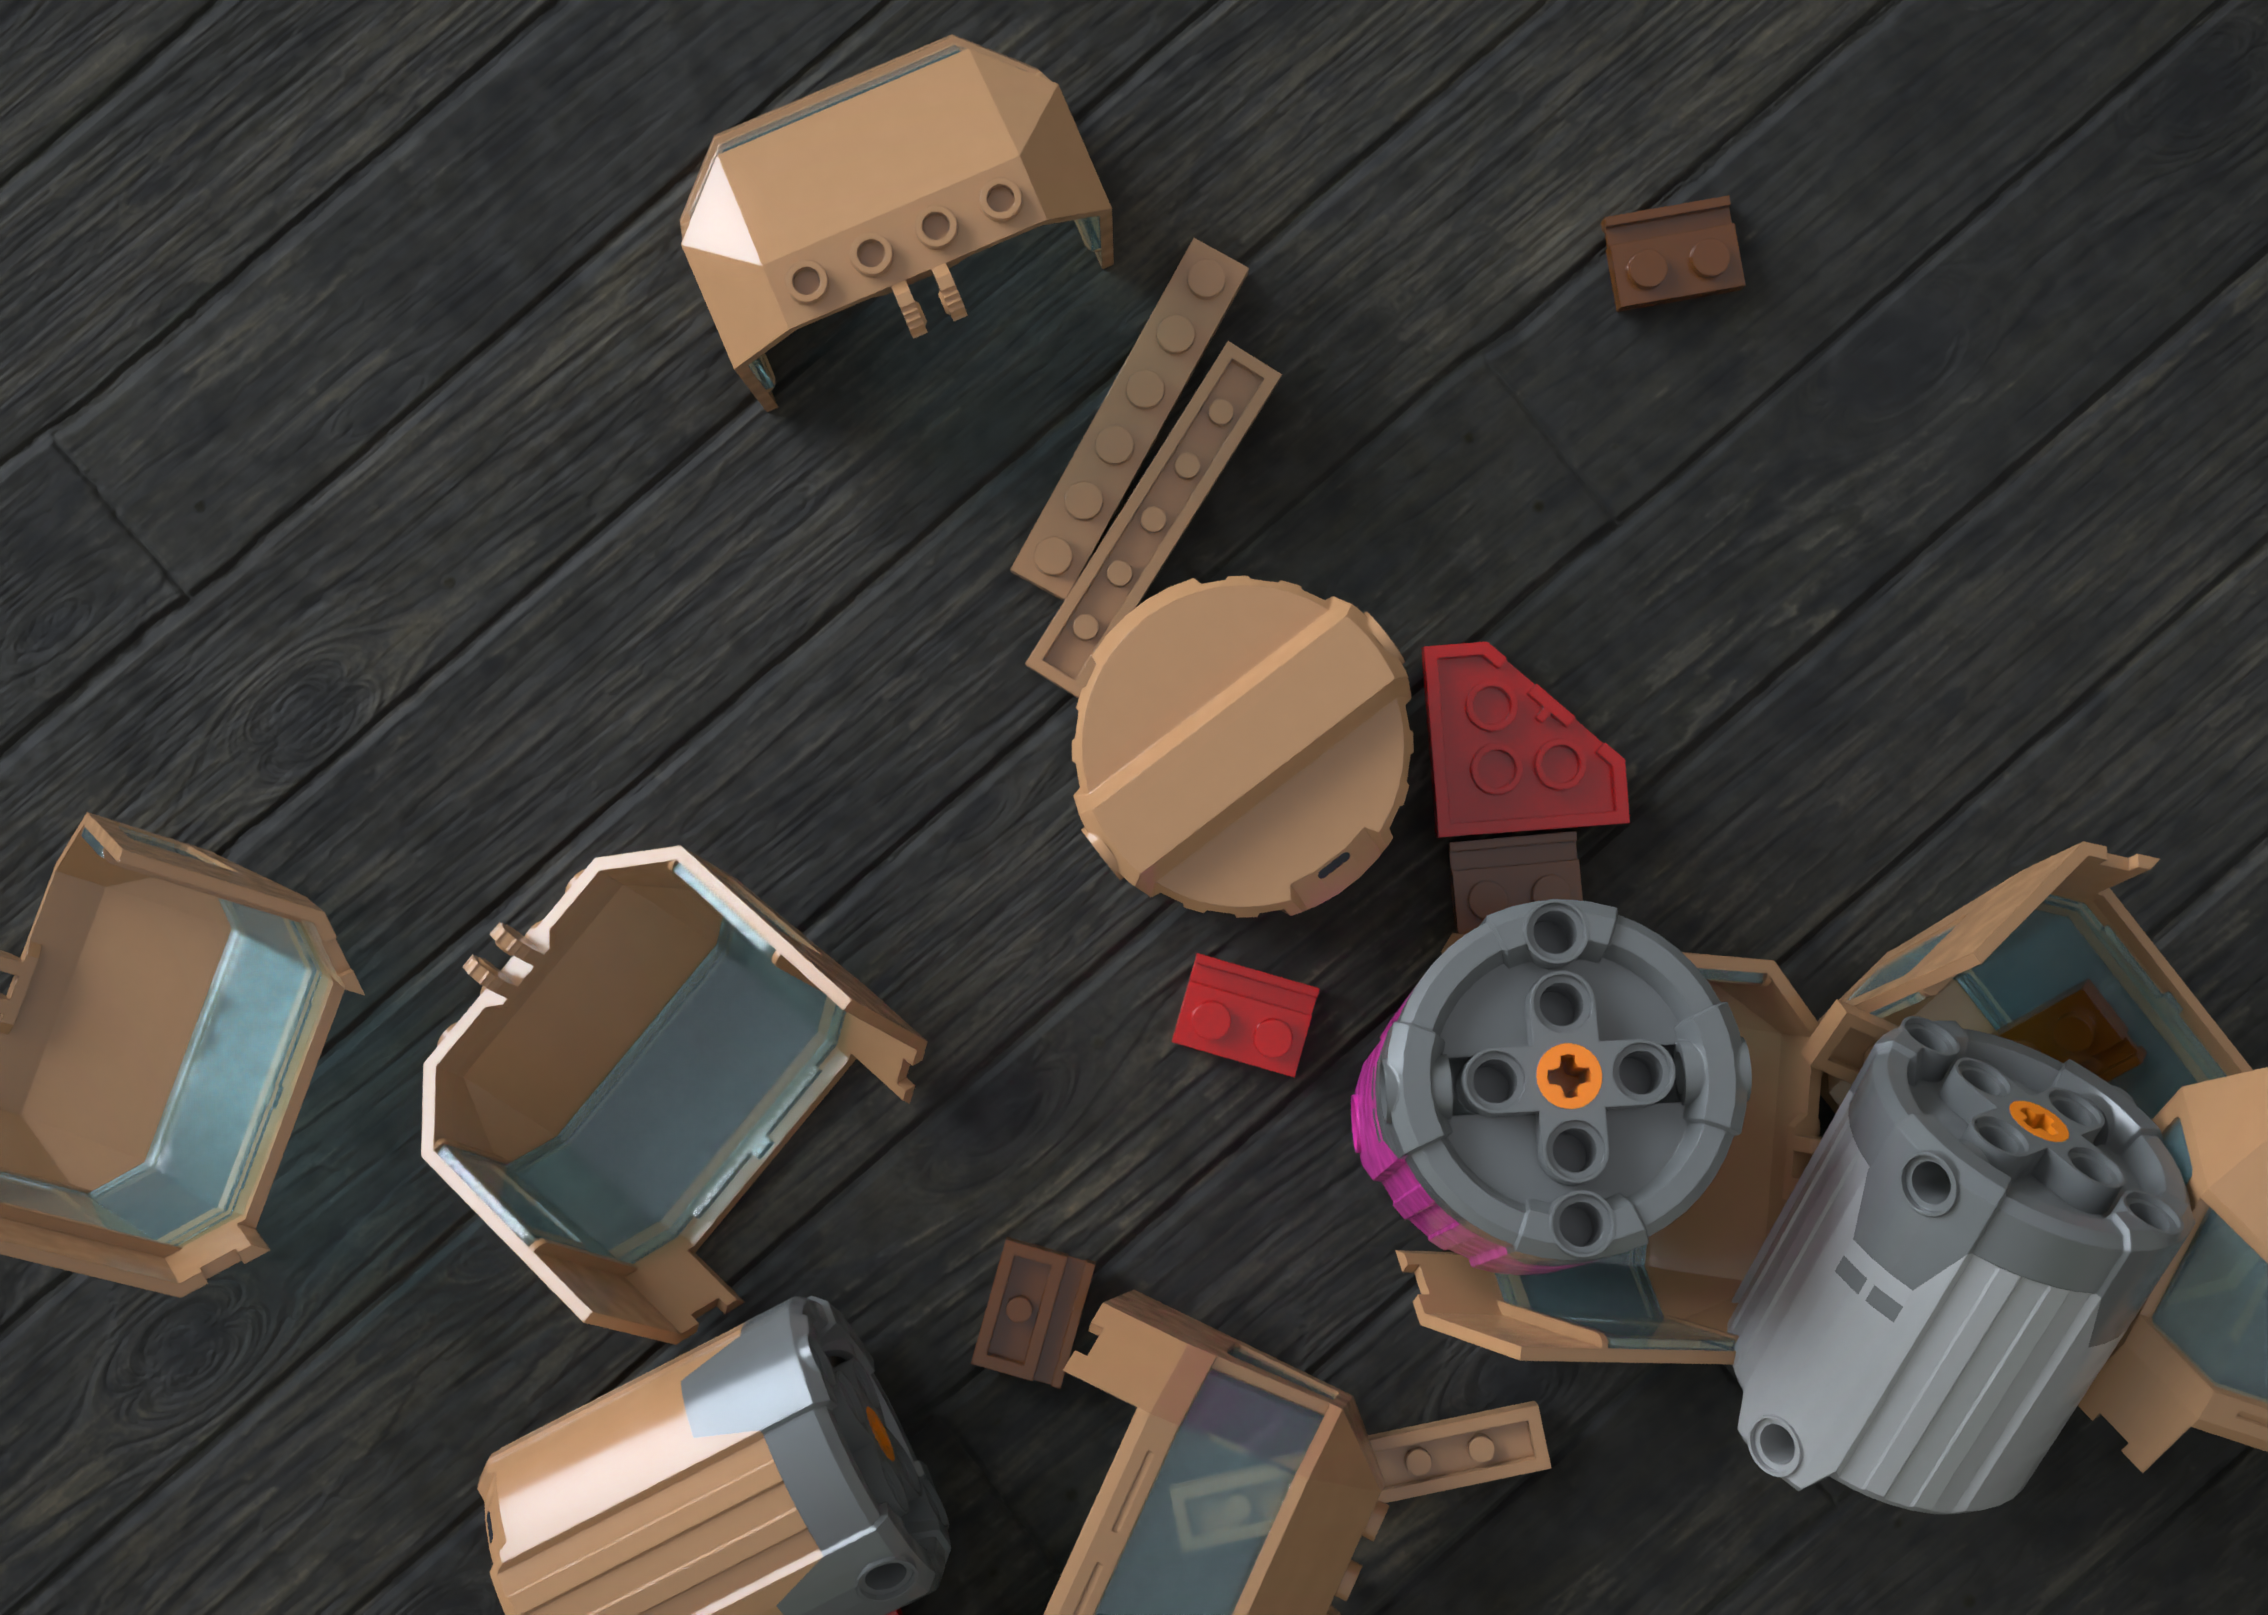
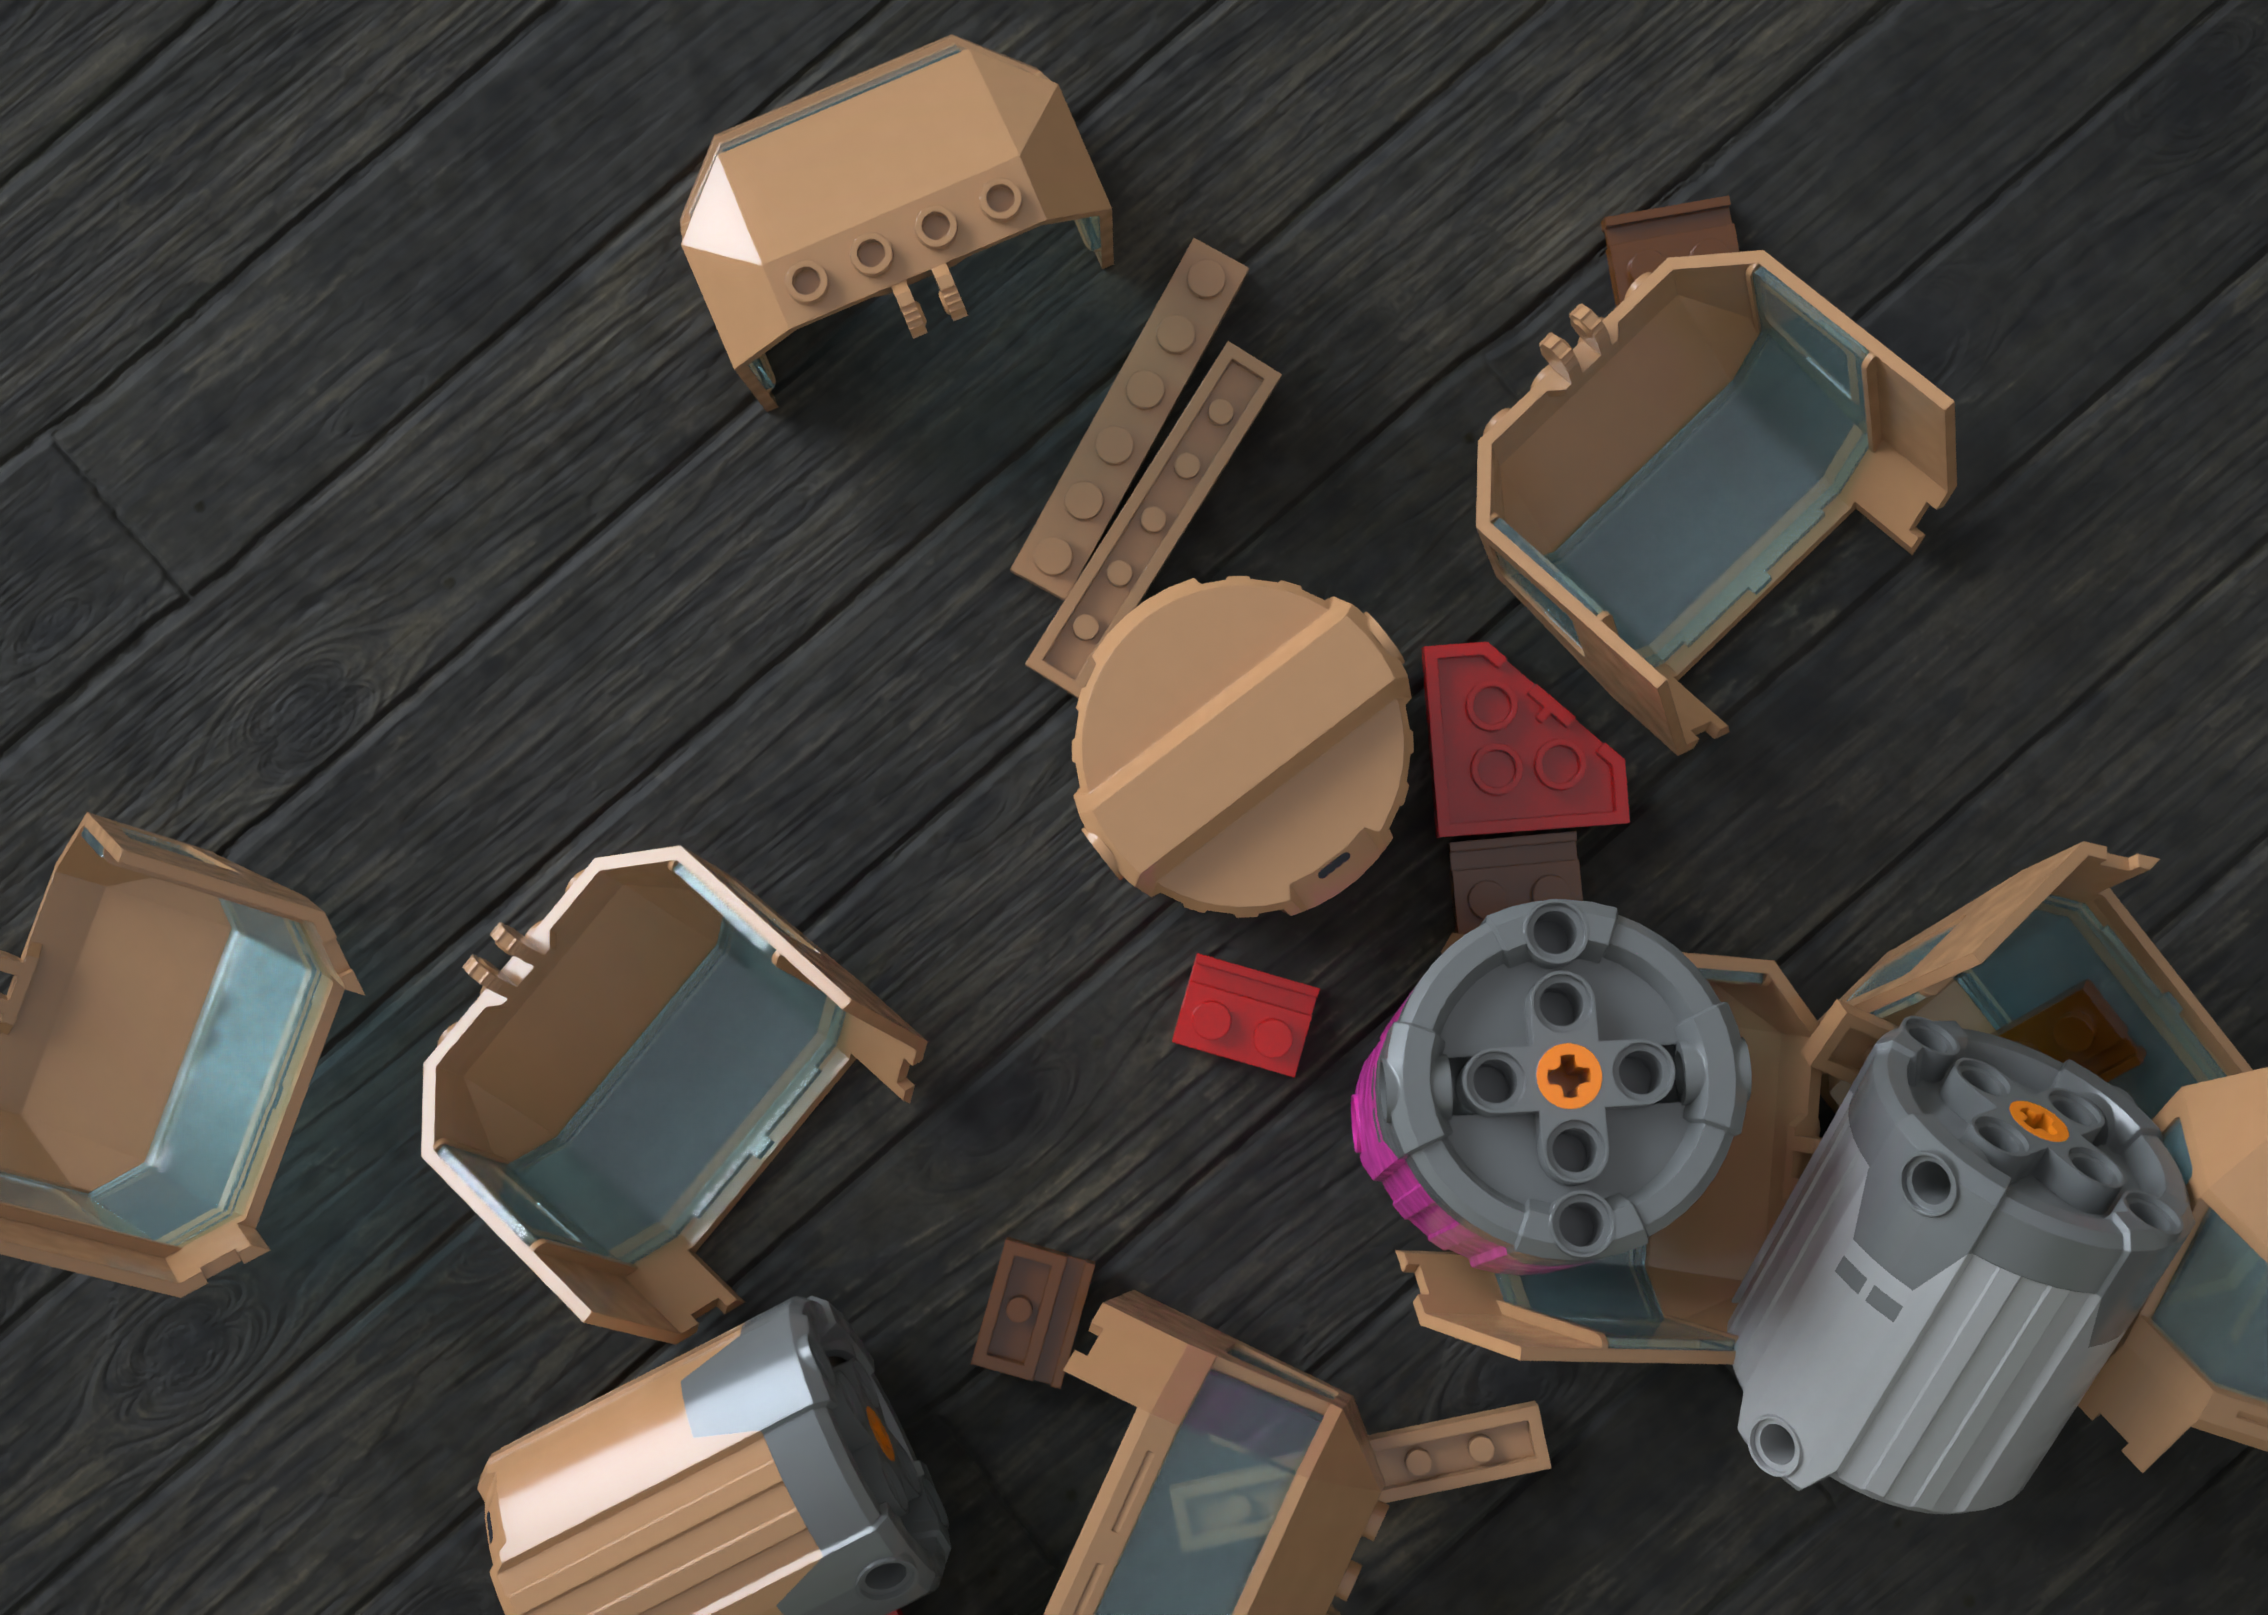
(1696, 465): none -> windscreen

